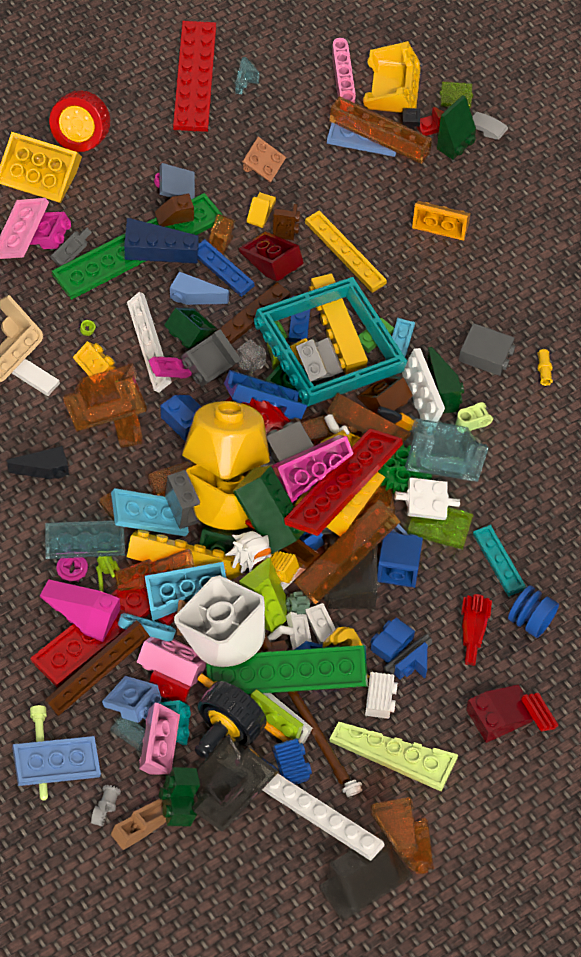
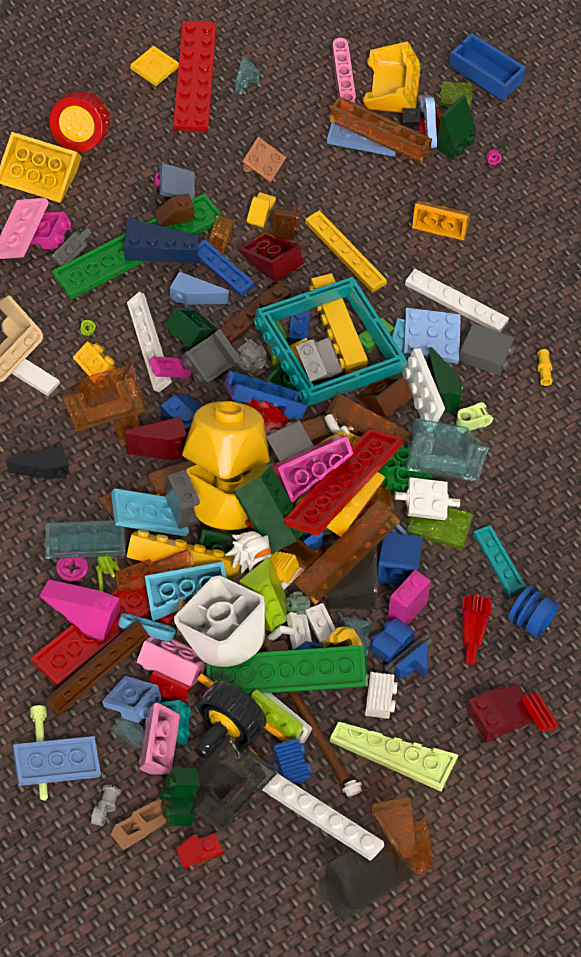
(154, 65): none -> yellow plate
(157, 440): none -> dark red slope
(198, 850): none -> red slope
(361, 627): none -> clear light blue slope
(398, 418): piece -> none
(409, 598): none -> dark pink brick
(427, 106): none -> light blue beam
(433, 330): none -> light blue plate
(456, 301): none -> white plate
(487, 66): none -> blue piece
(490, 126): light grey slope -> none
(491, 159): none -> dark pink hinge

